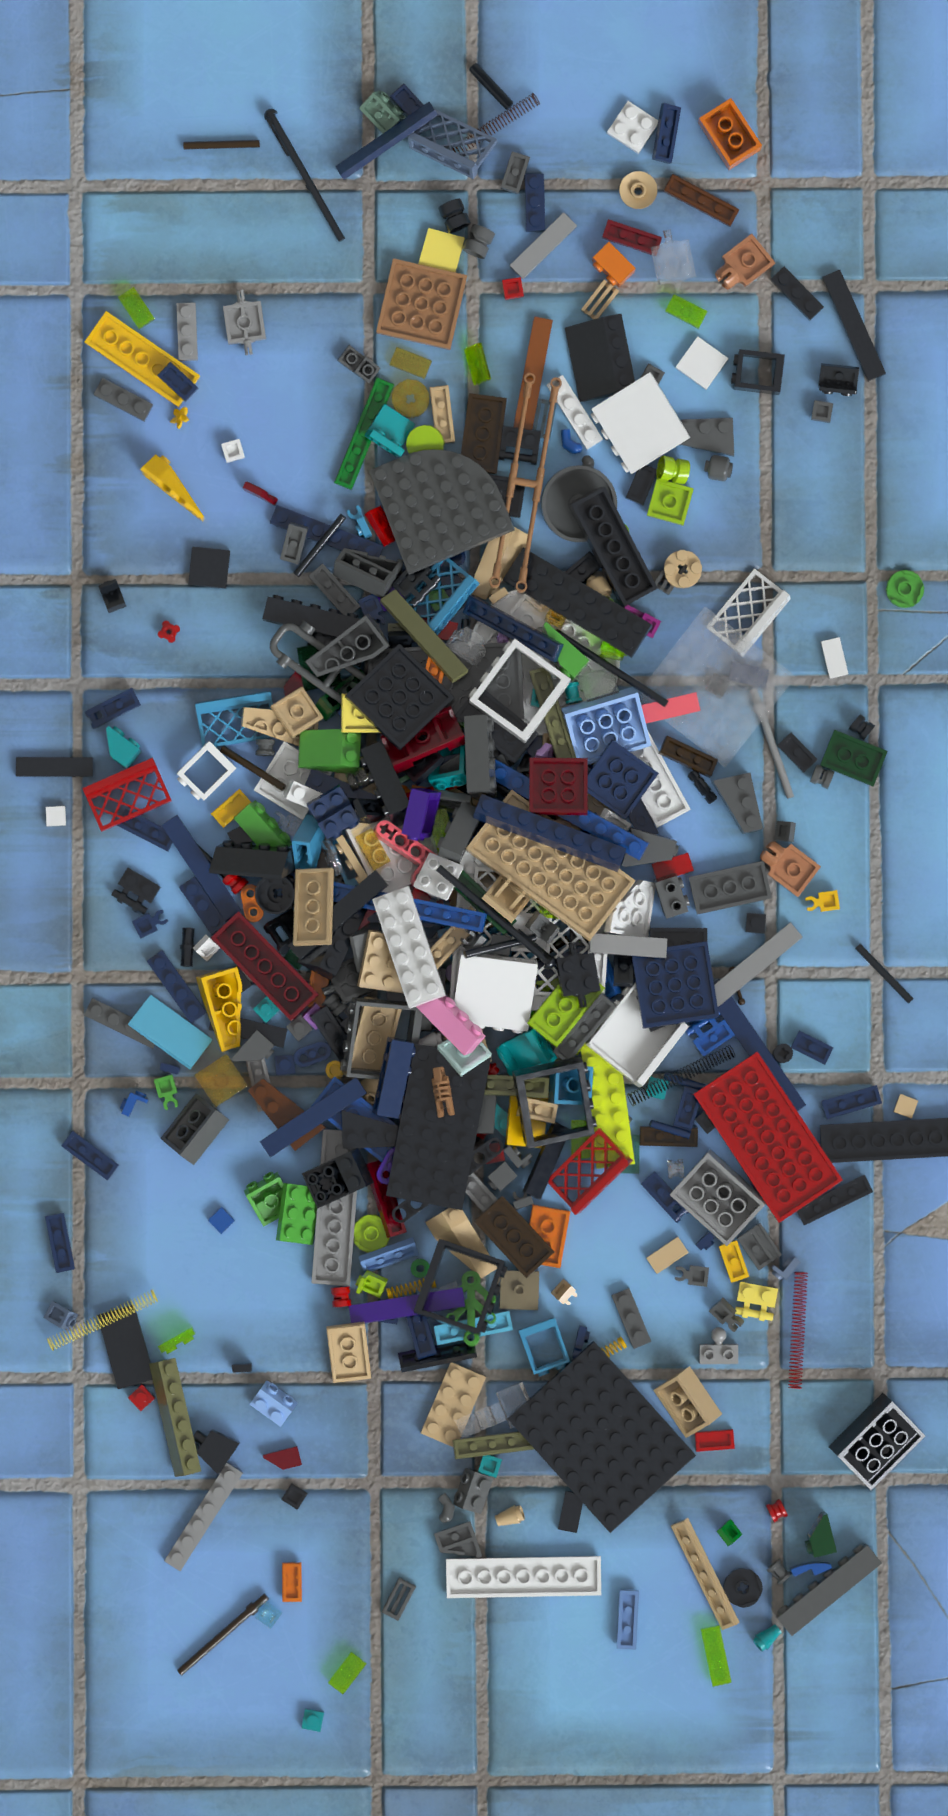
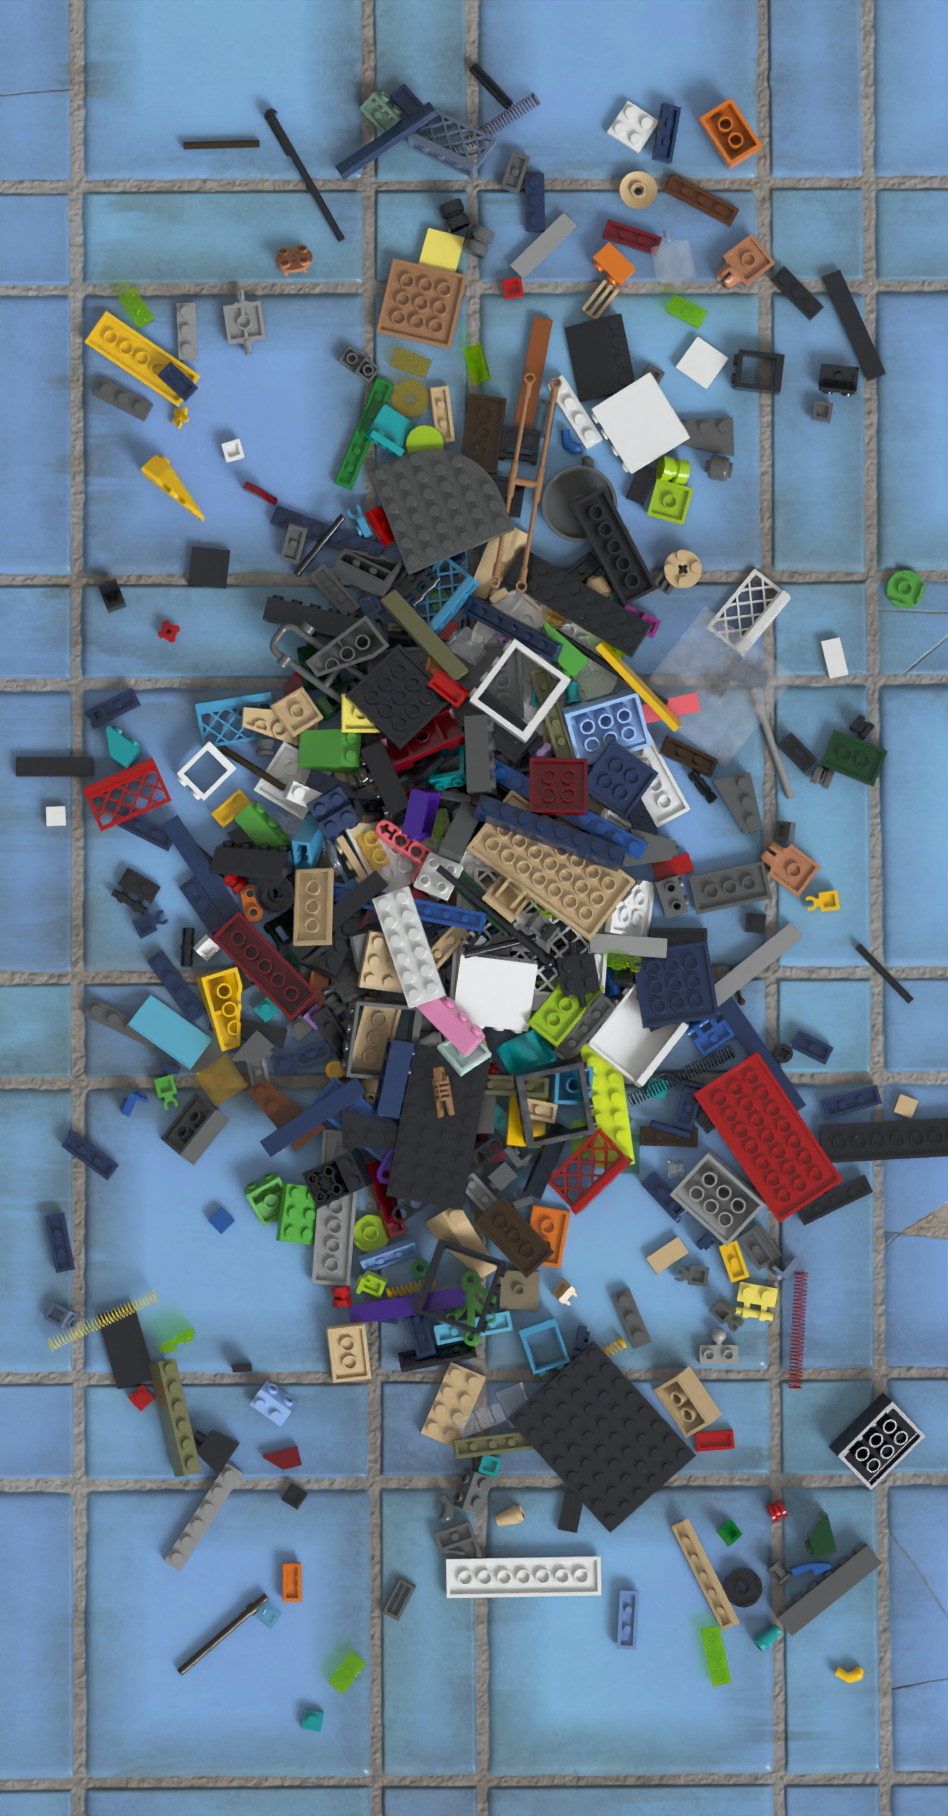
(293, 259): none -> nougat plate
(448, 688): none -> red tile
(619, 961): none -> clear neon green plate
(639, 686): none -> yellow tile
(851, 1676): none -> yellow arm

